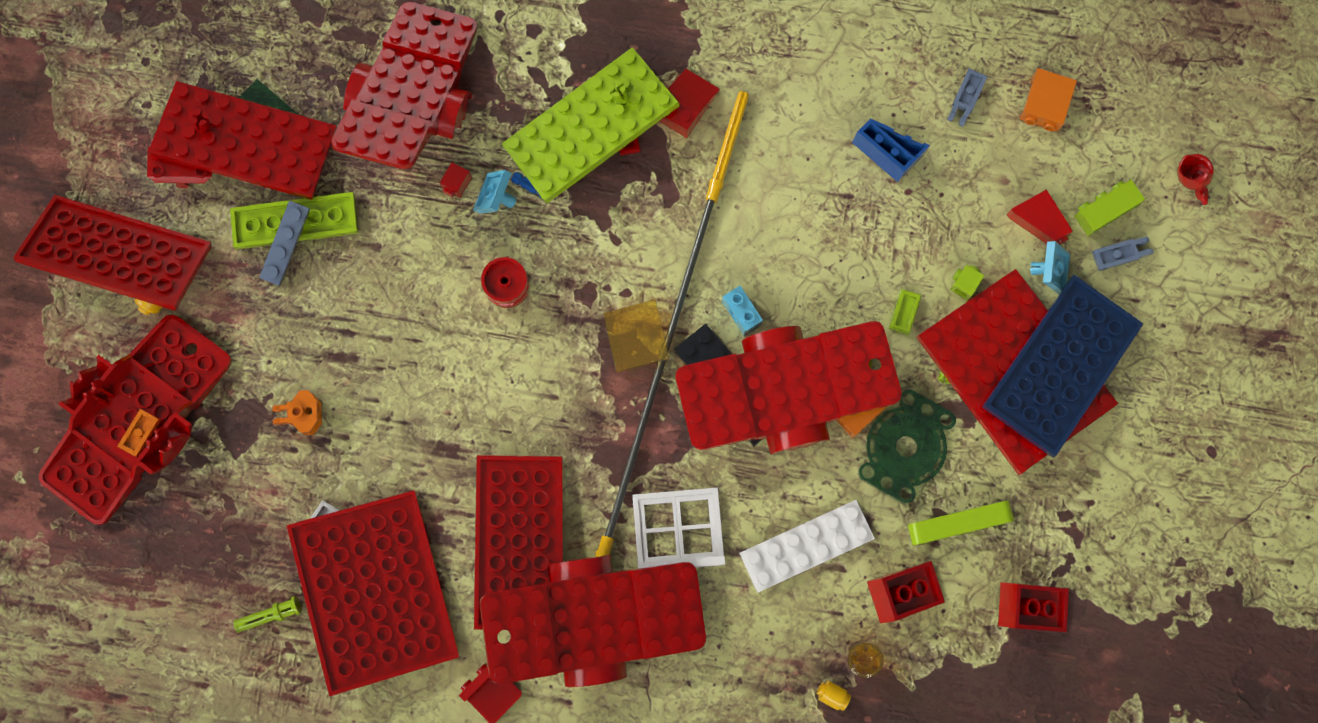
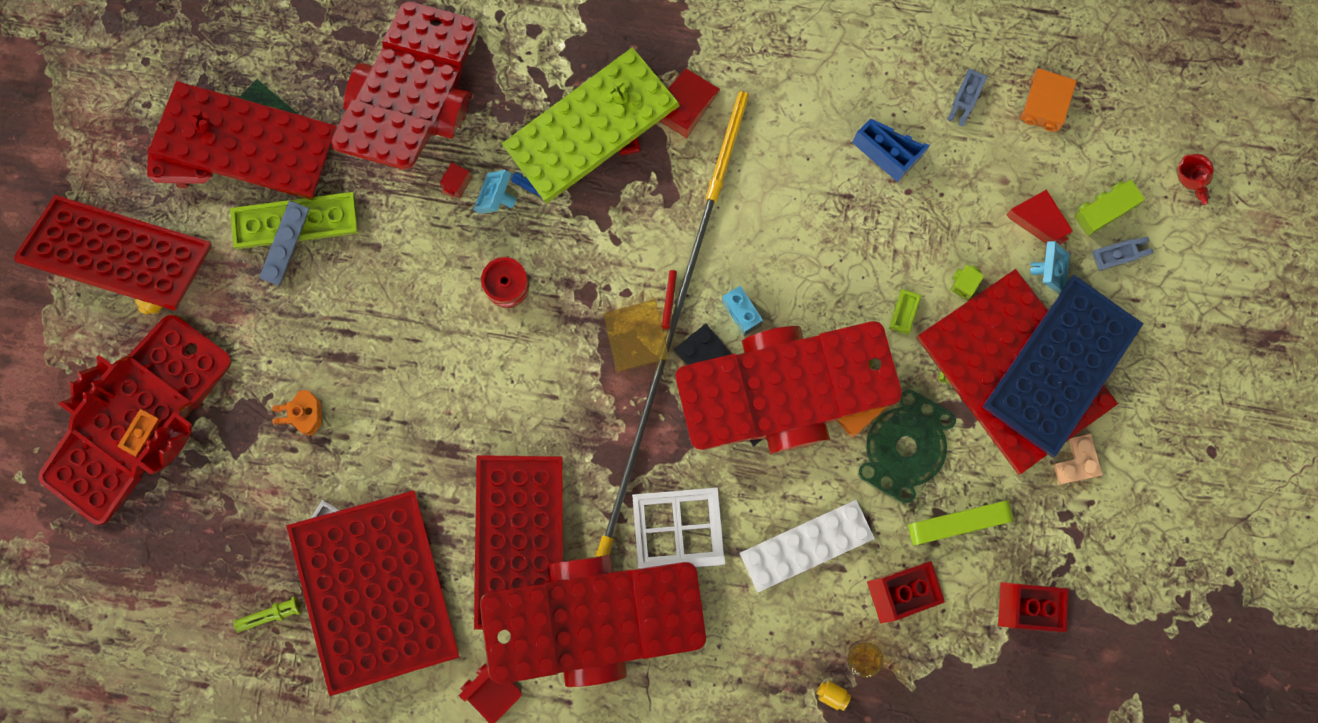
(669, 299): none -> red bar
(1084, 464): none -> light nougat plate

